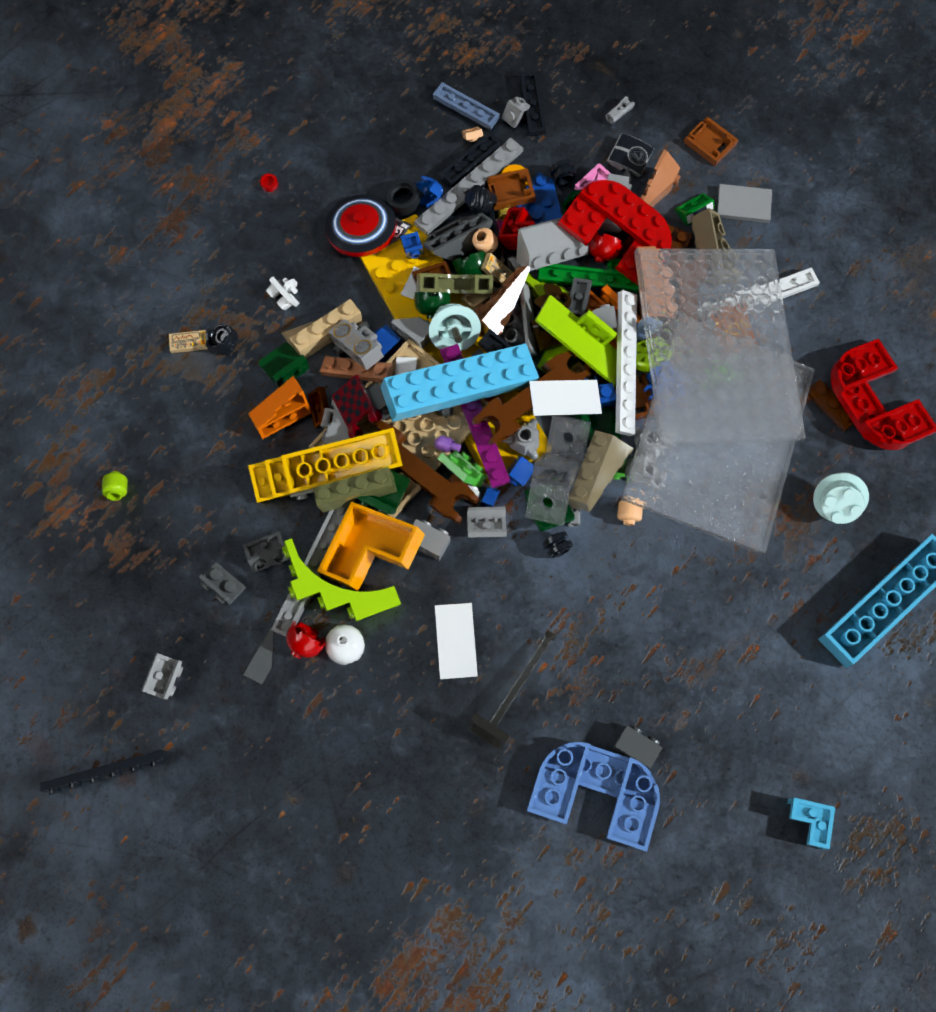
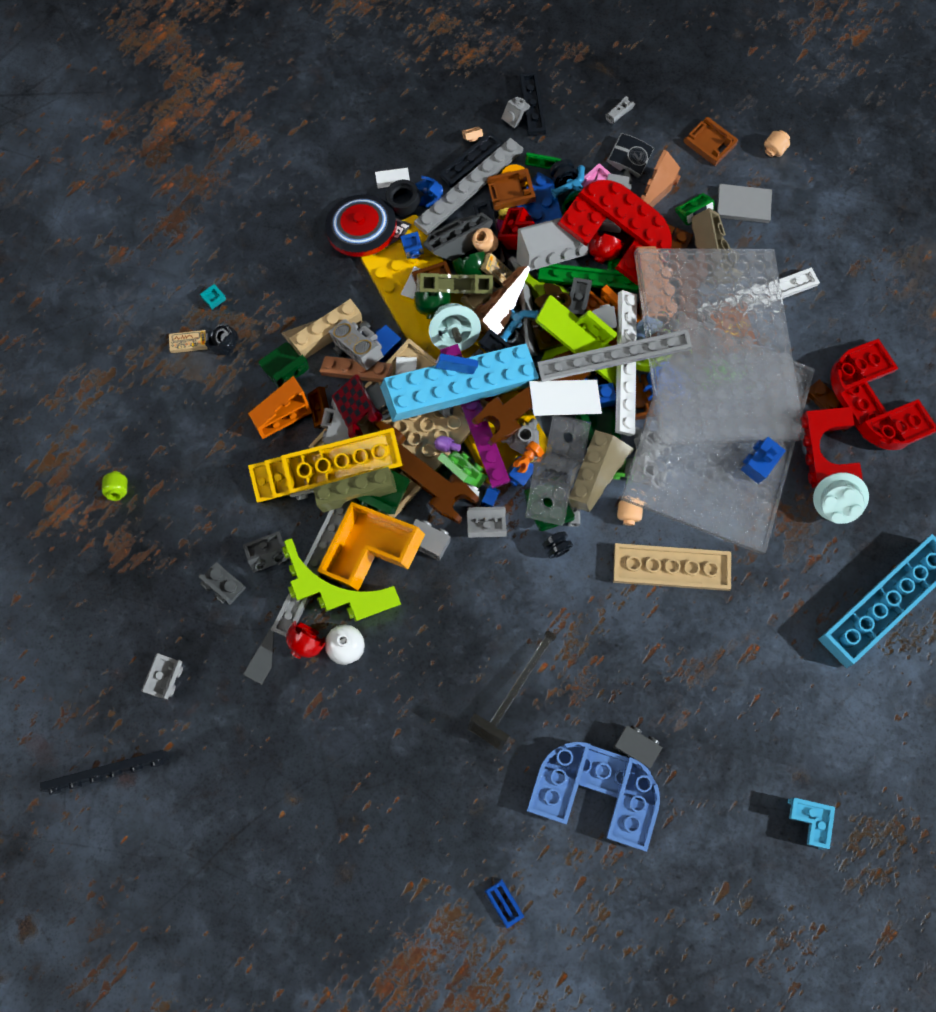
(213, 296): none -> teal plate
(268, 182): red tile -> none
(287, 298): white hips -> none
(385, 178): none -> white sticker
(414, 329): light grey slope -> none
(456, 363): none -> blue tile
(456, 641): white sticker -> none
(466, 106): sand blue plate -> none
(480, 199): black hair -> none
(513, 920): none -> blue tile
(517, 321): none -> dark azure piece
(532, 450): none -> orange piece
(540, 160): none -> green slope
(575, 184): none -> dark azure piece
(614, 355): none -> light grey plate
(672, 567): none -> tan plate
(762, 460): none -> blue brick
(777, 143): none -> light nougat head
(815, 425): none -> red arch

